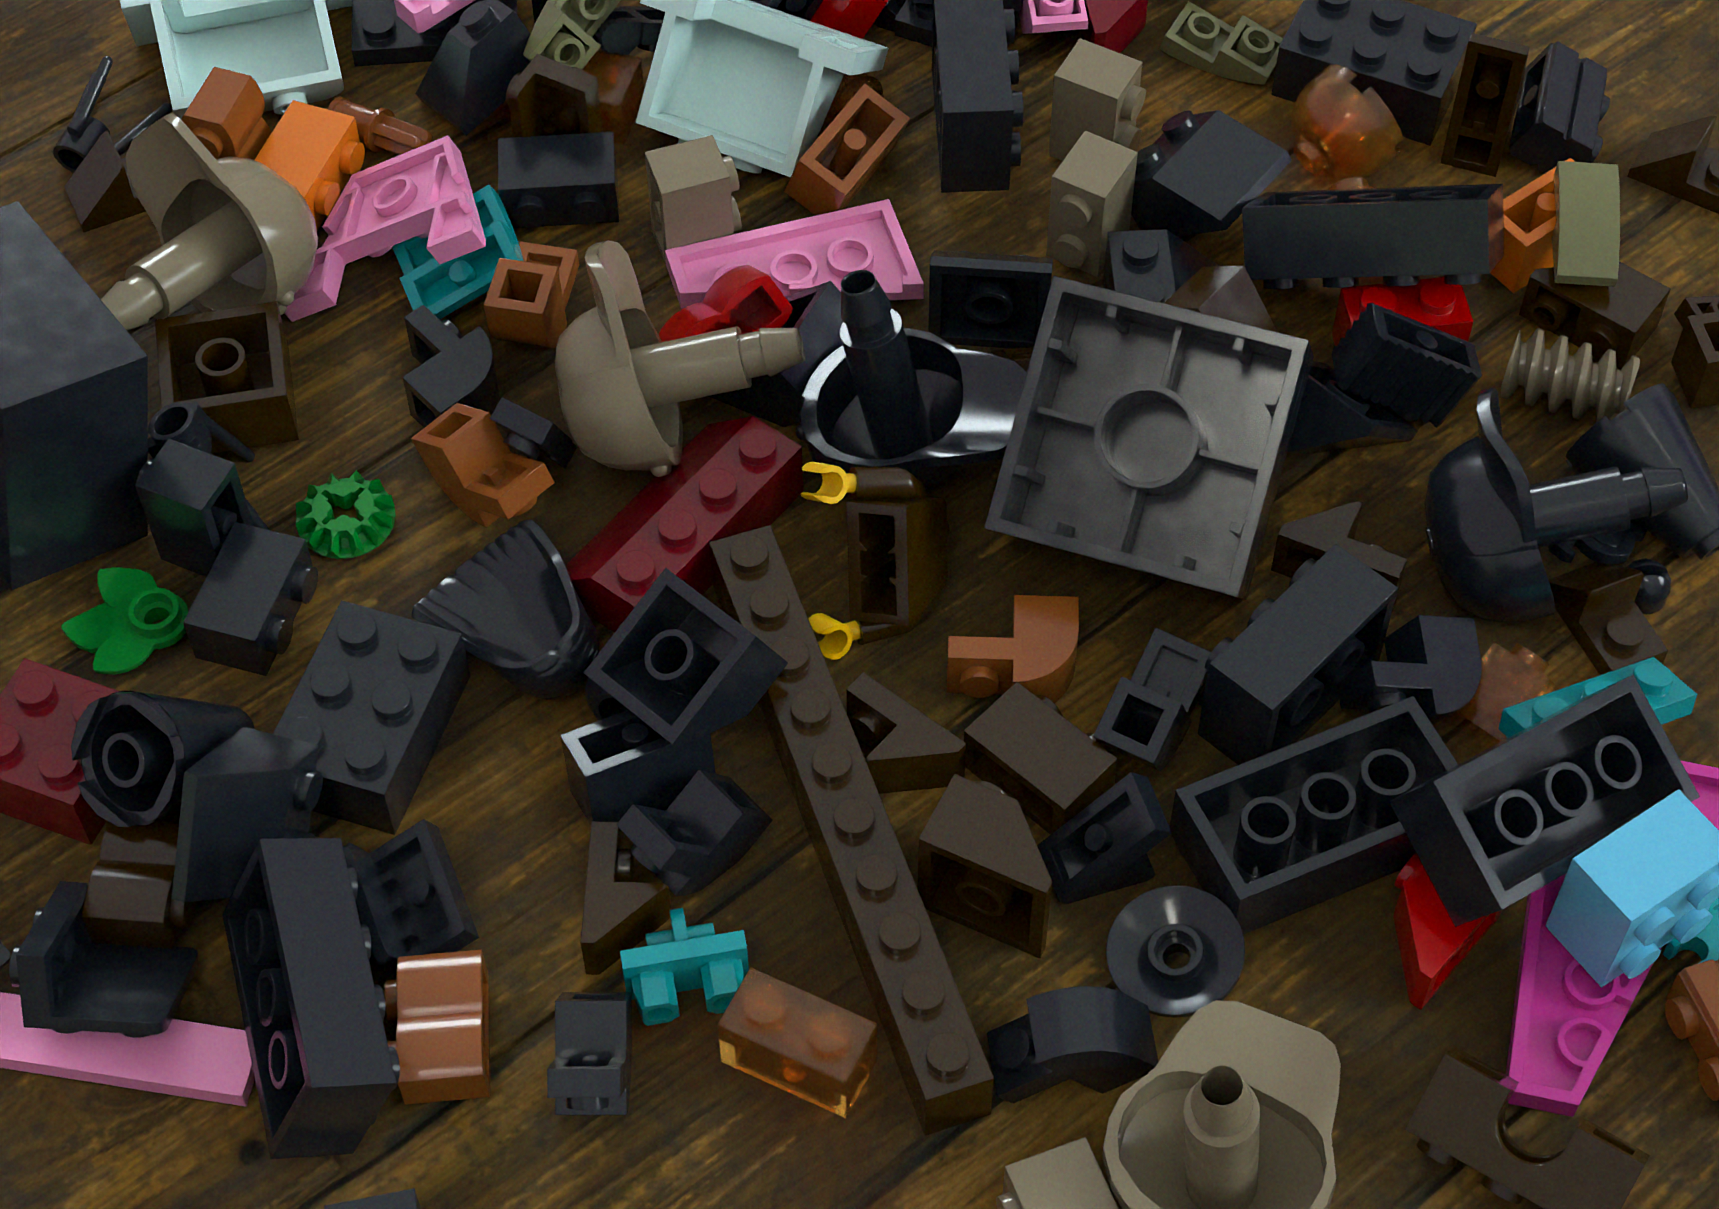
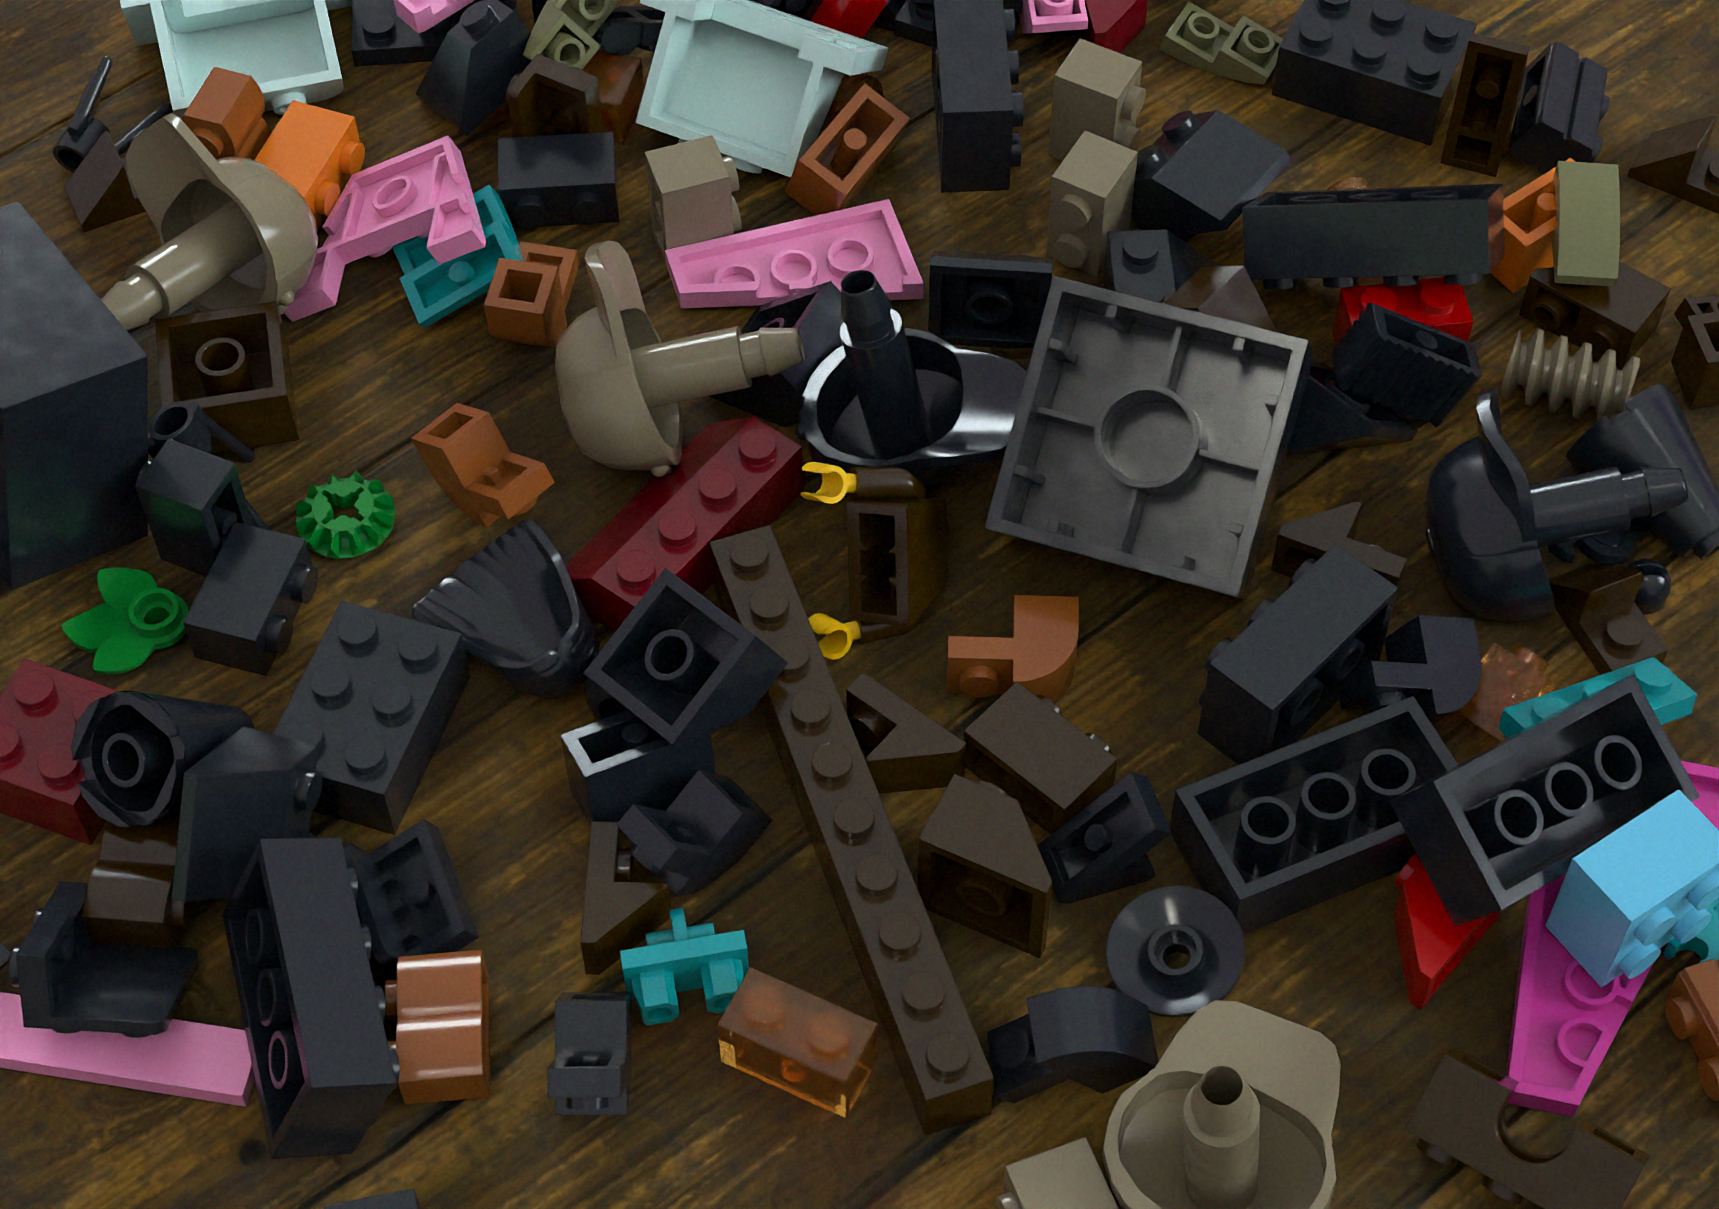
(381, 129): dark orange axle -> none
(451, 368): black brick -> none
(532, 433): black plate -> none
(737, 298): red brick -> none
(1154, 708): black brick -> none
(1341, 128): clear orange cylinder -> none

